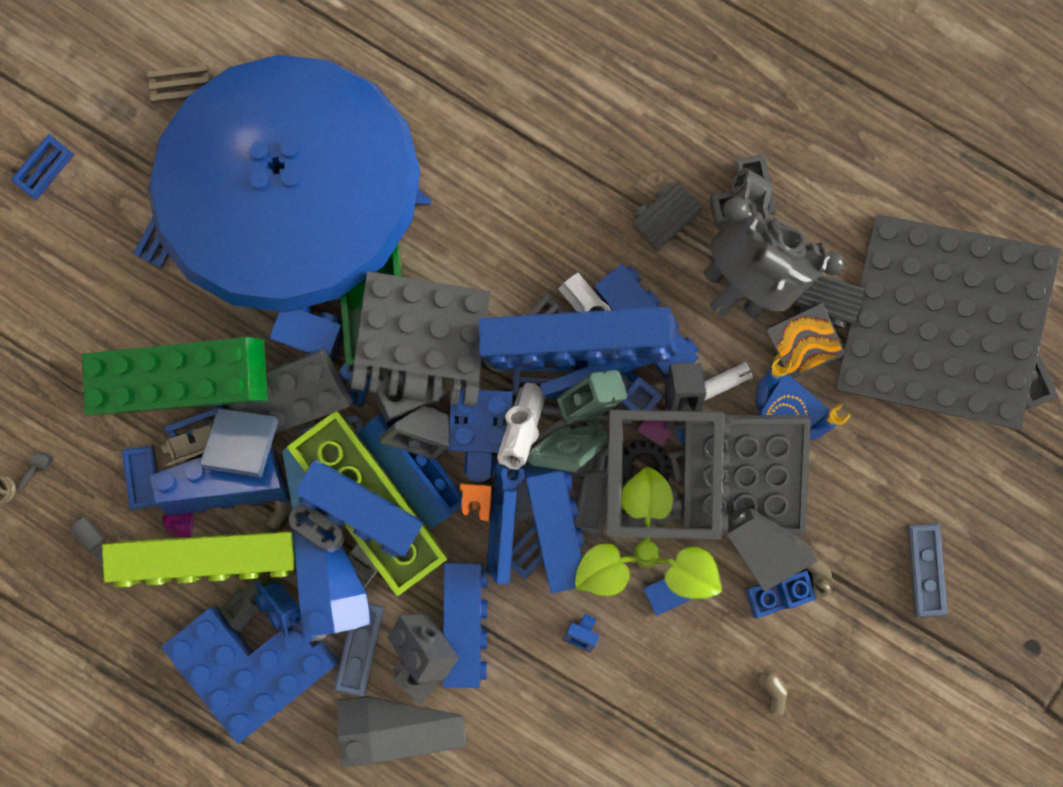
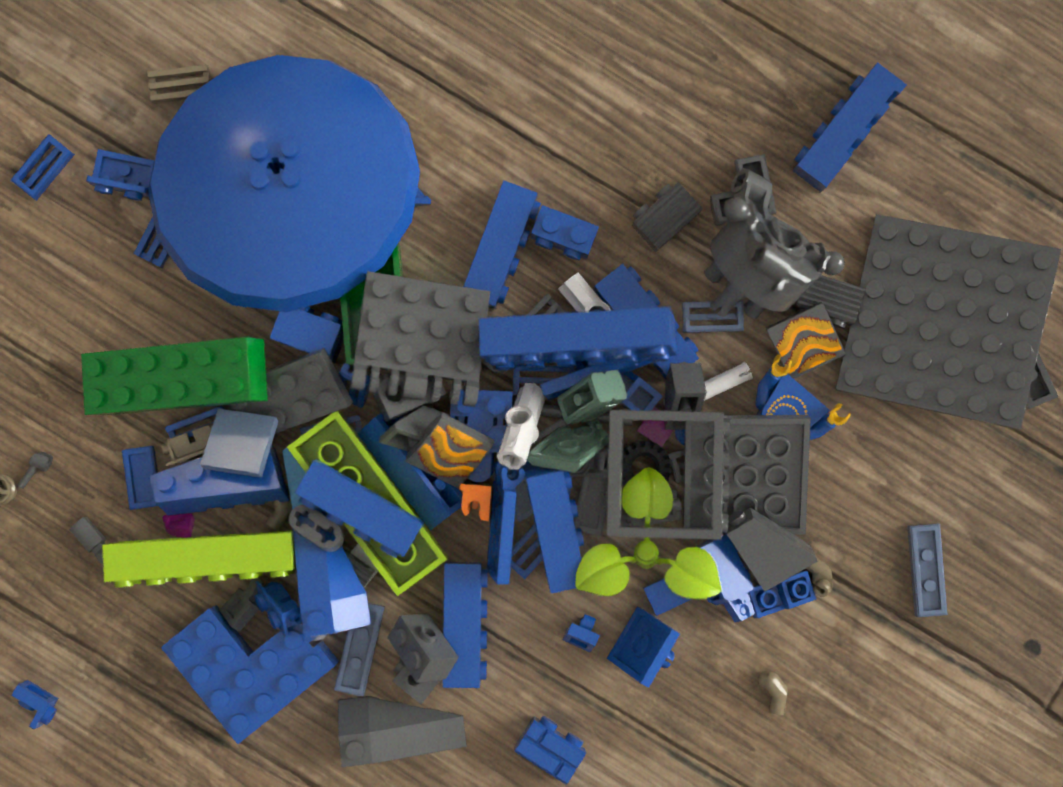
(35, 698): none -> blue bracket
(121, 174): none -> blue bracket
(449, 450): none -> slope
(501, 241): none -> blue brick
(550, 749): none -> blue brick
(564, 233): none -> blue brick
(644, 647): none -> blue tile
(686, 318): none -> sand blue tile
(733, 578): none -> hinge
(848, 127): none -> blue wedge

